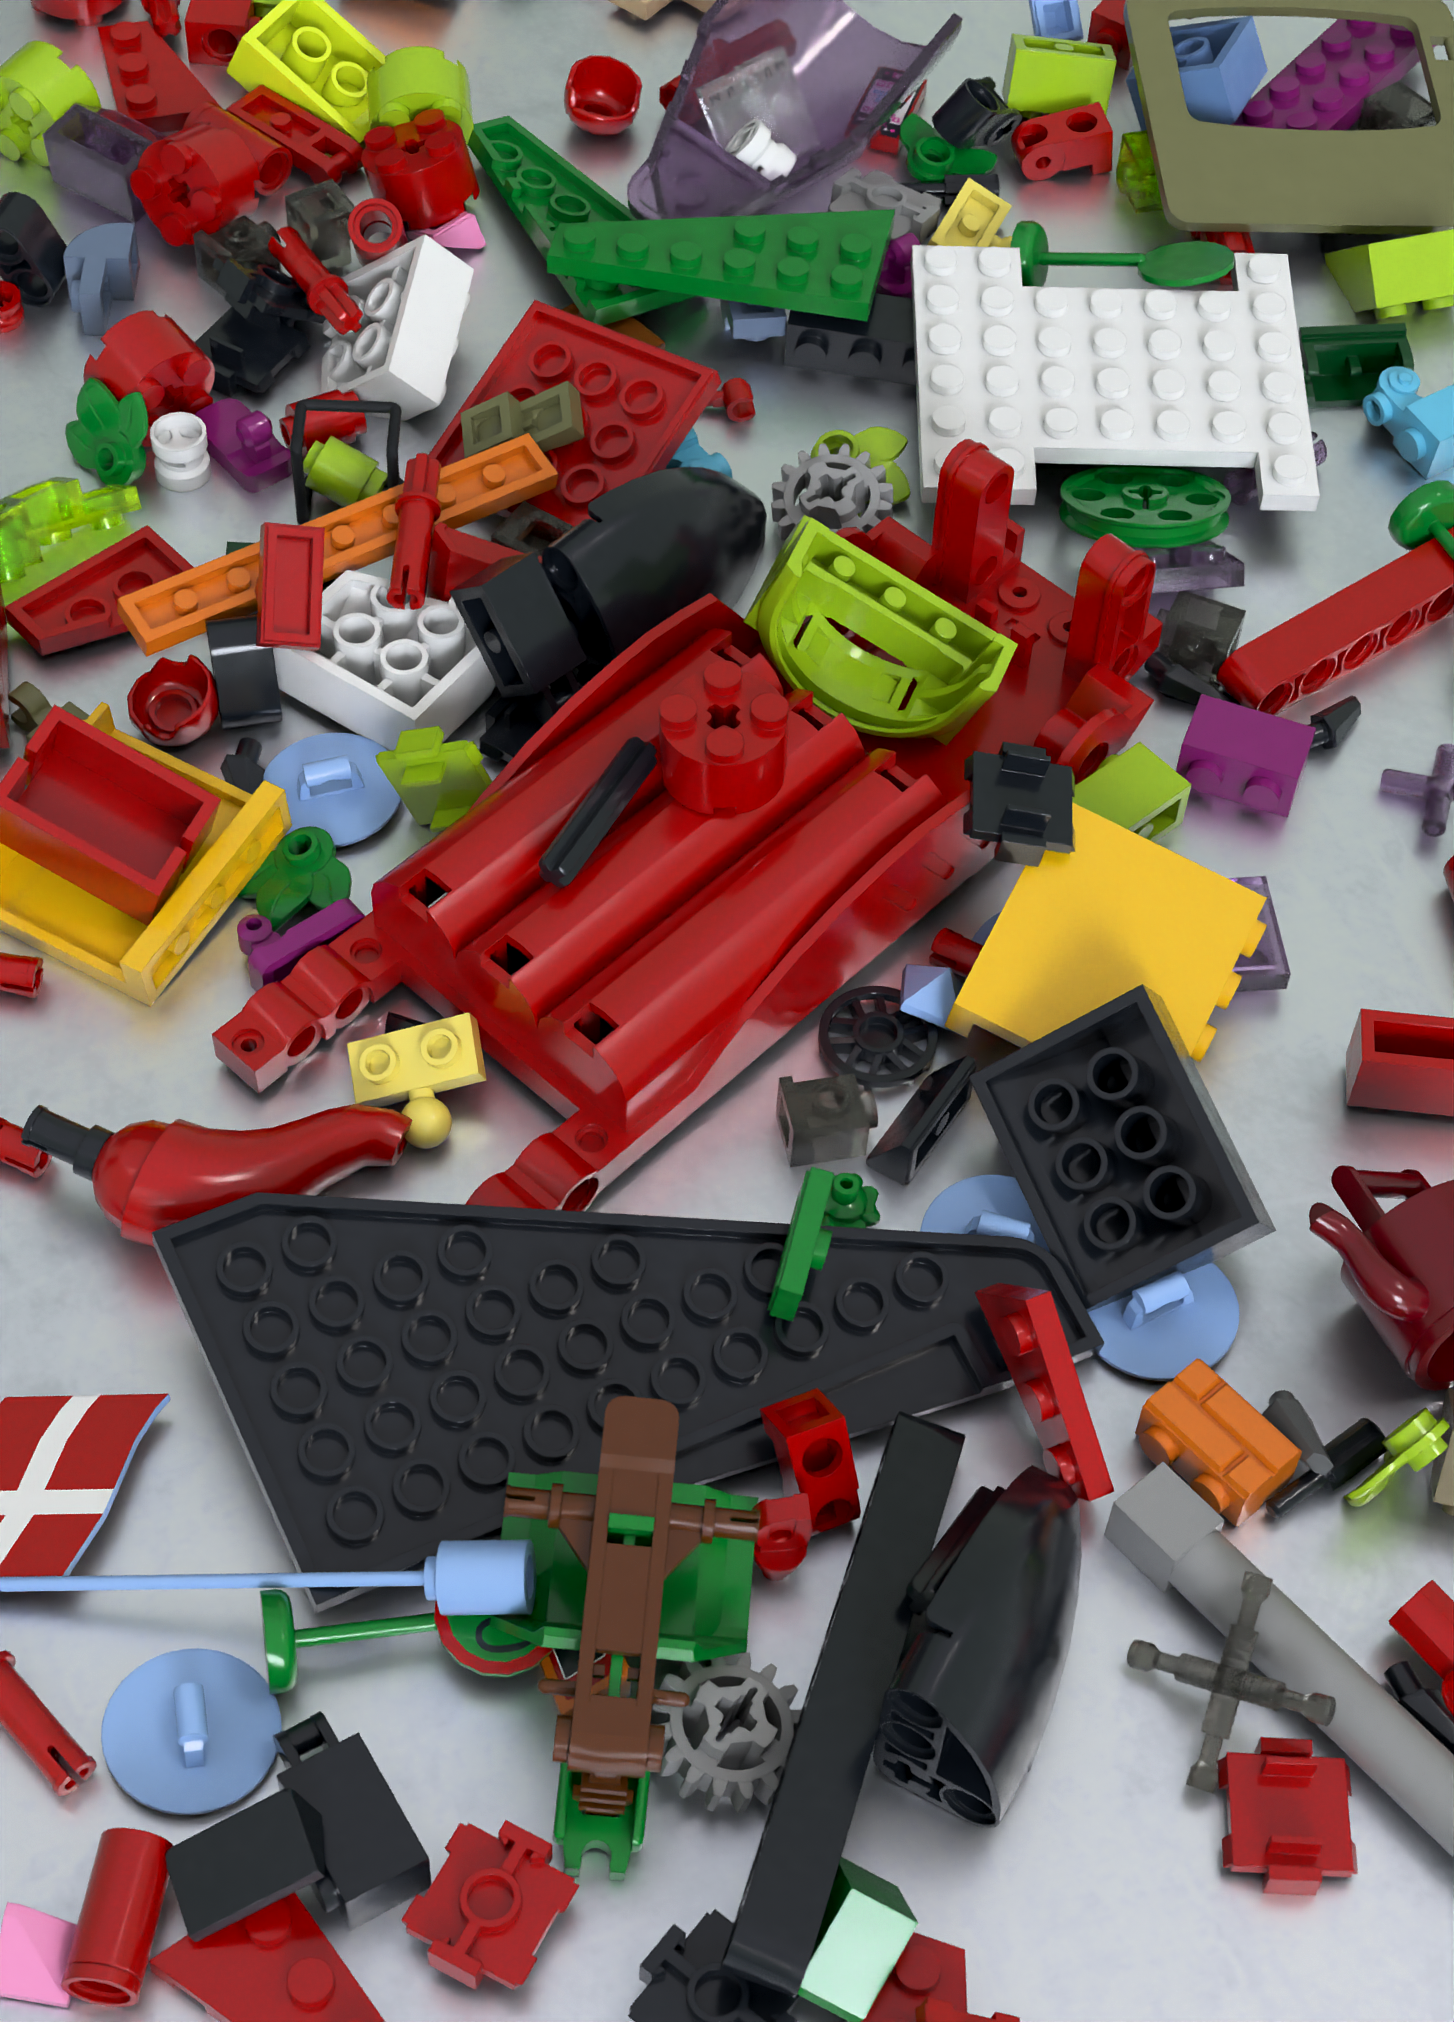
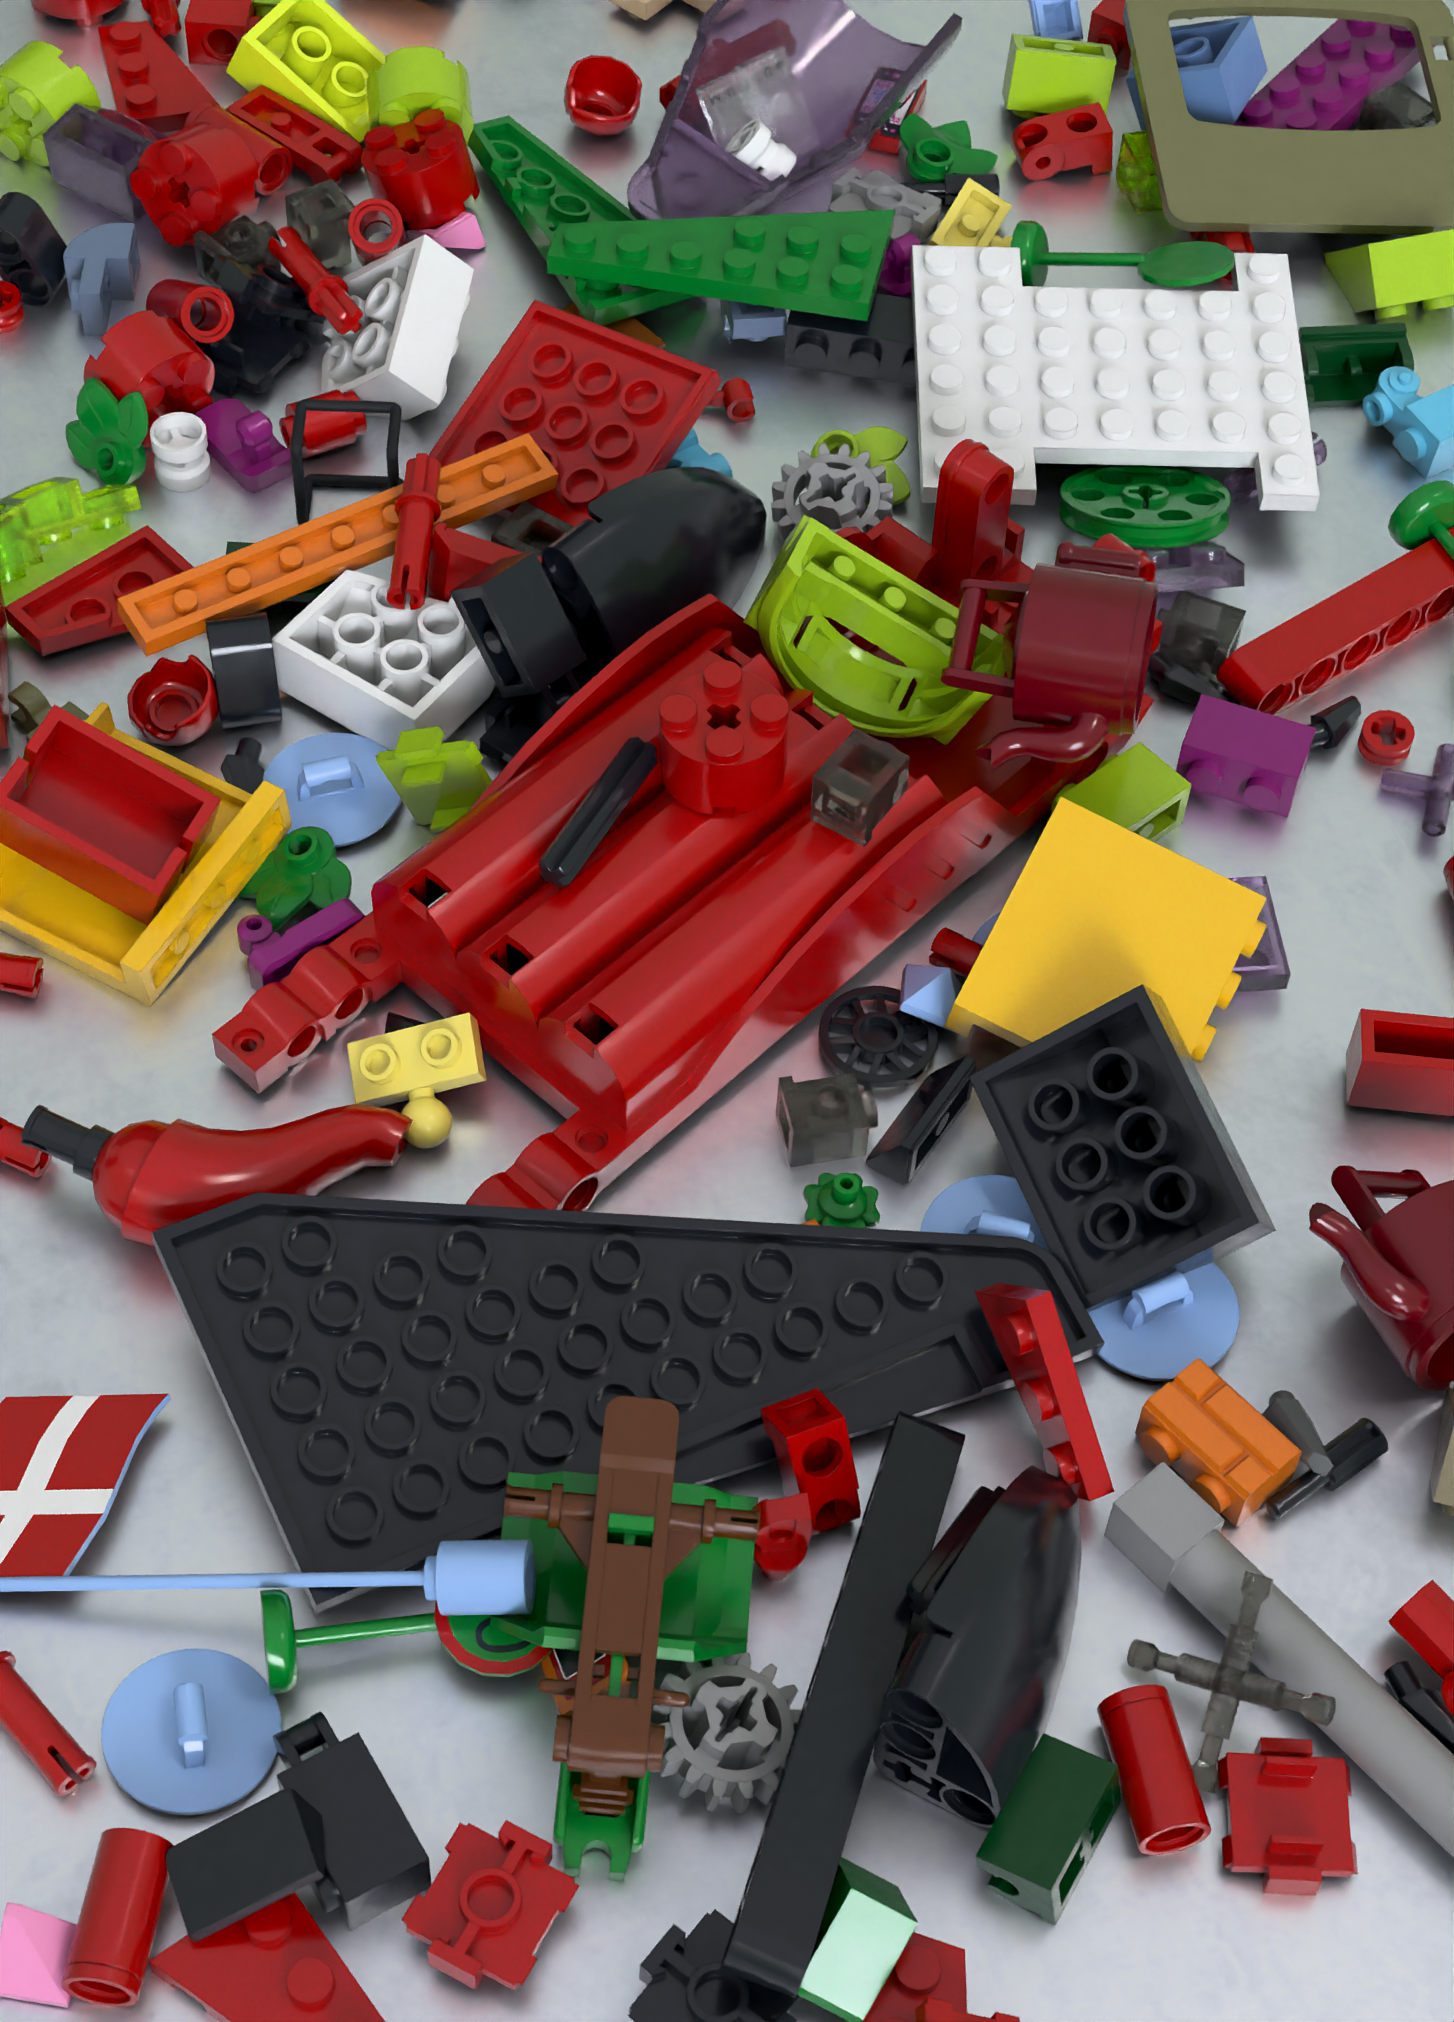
(197, 308): none -> red pin
(290, 586): red tile -> none
(342, 472): lime brick -> none
(549, 417): olive slope -> none
(804, 1245): green plate -> none
(858, 786): none -> clear smoke brick
(975, 115): black piece -> none
(1020, 803): black piece -> none
(1050, 1827): none -> dark green hinge
(1069, 652): none -> dark red piece
(1153, 1770): none -> red pin
(1392, 724): none -> red bush
(1413, 1442): lime plate -> none

